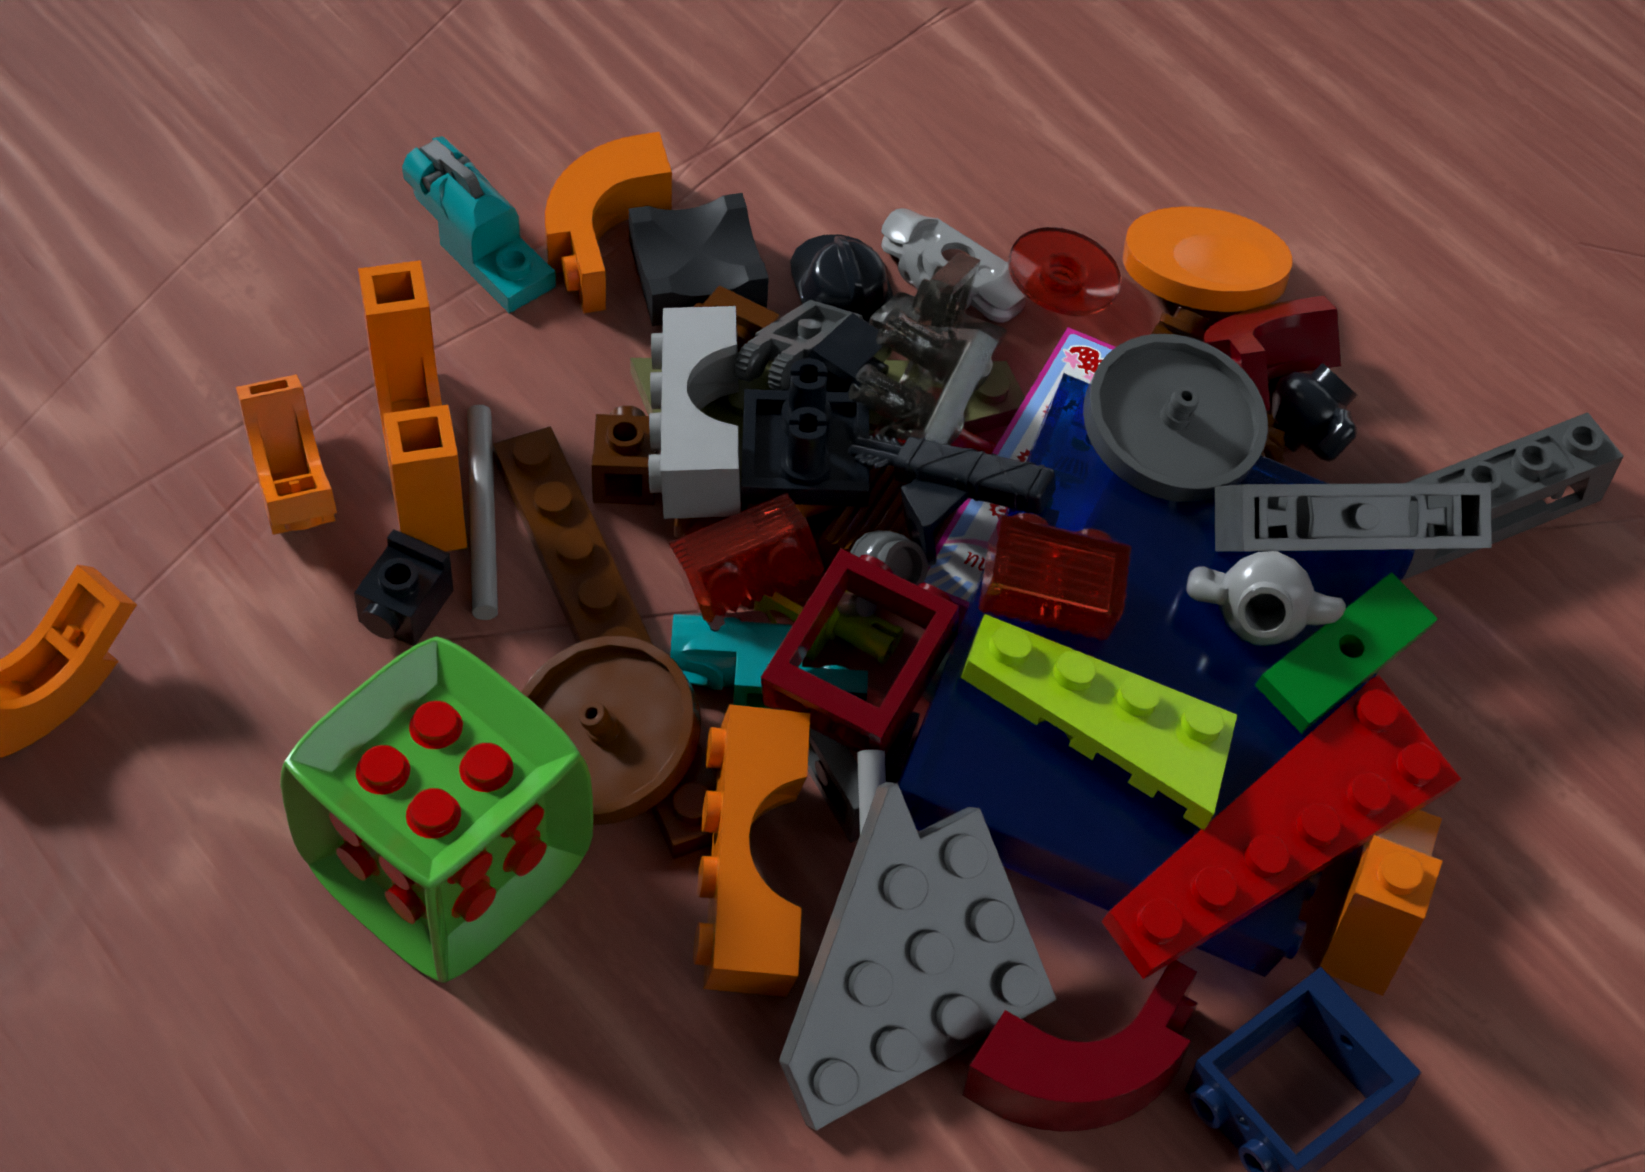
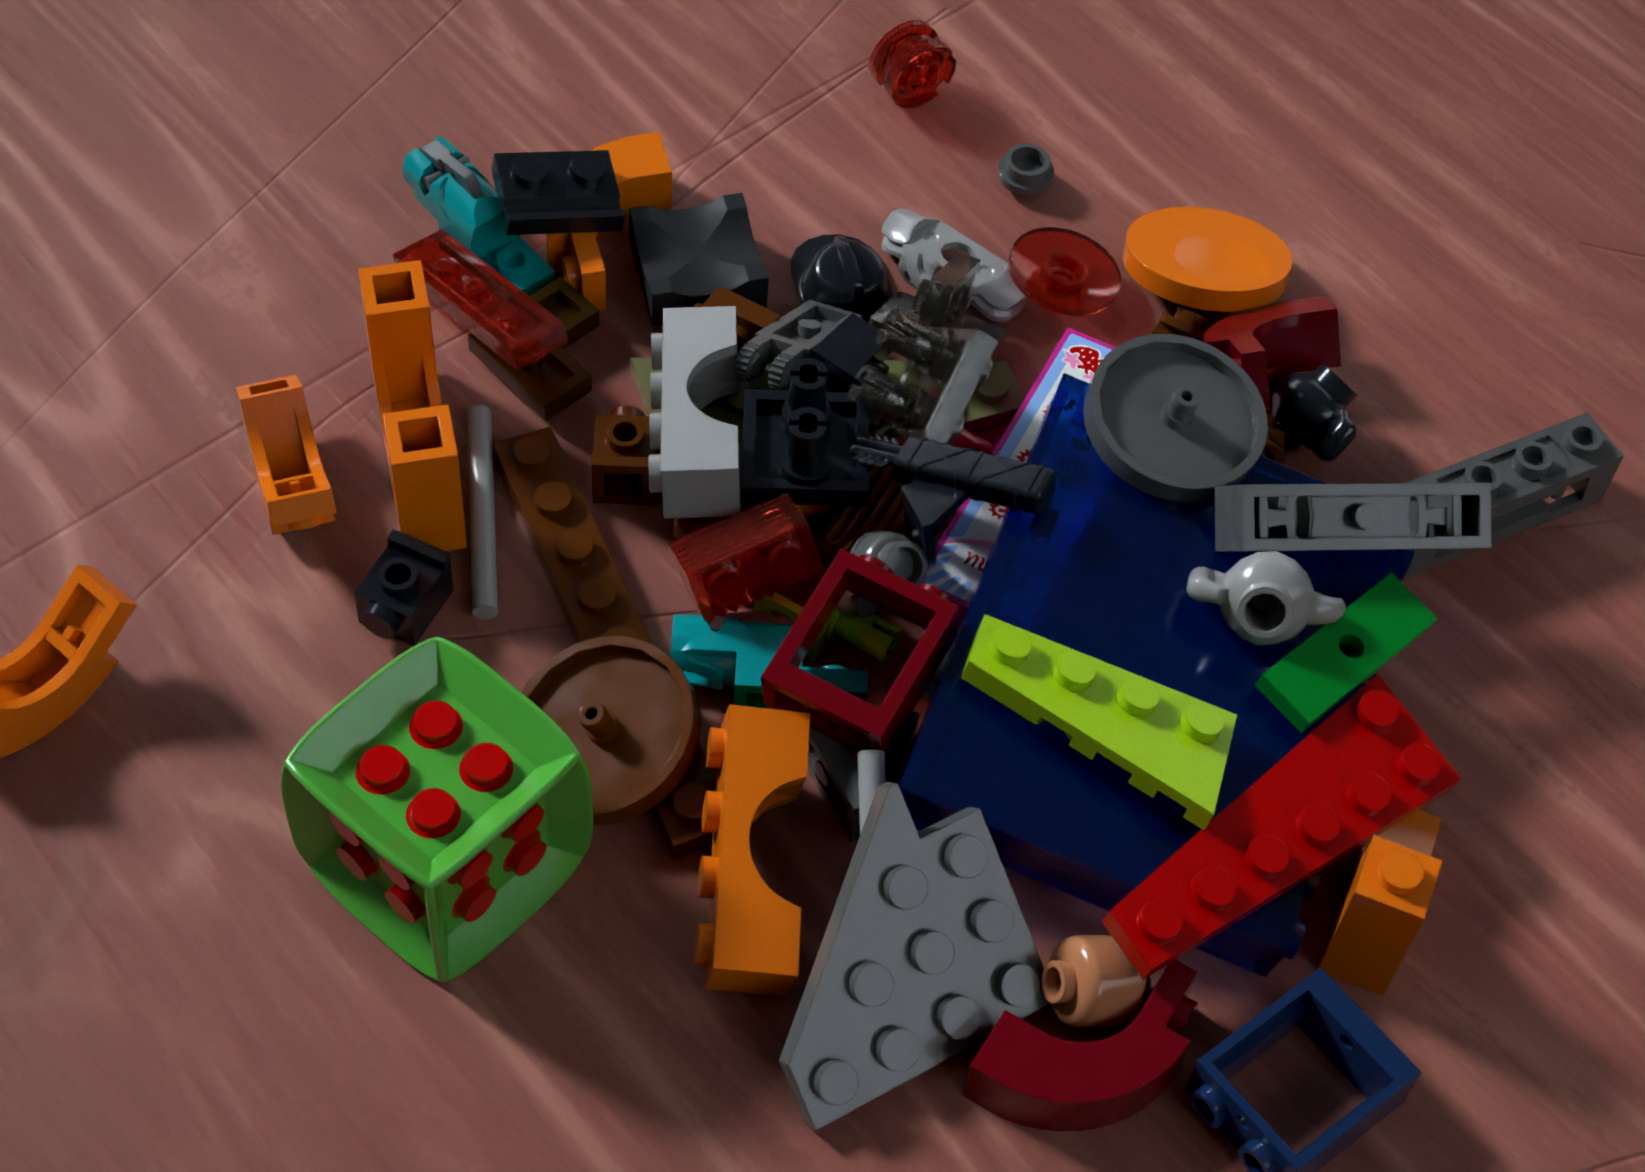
(485, 300): none -> clear red plate
(557, 192): none -> black plate
(557, 378): none -> dark brown plate
(912, 63): none -> clear red wheel
(1026, 169): none -> dark grey plate
(1055, 576): clear red brick -> none
(1093, 983): none -> nougat head

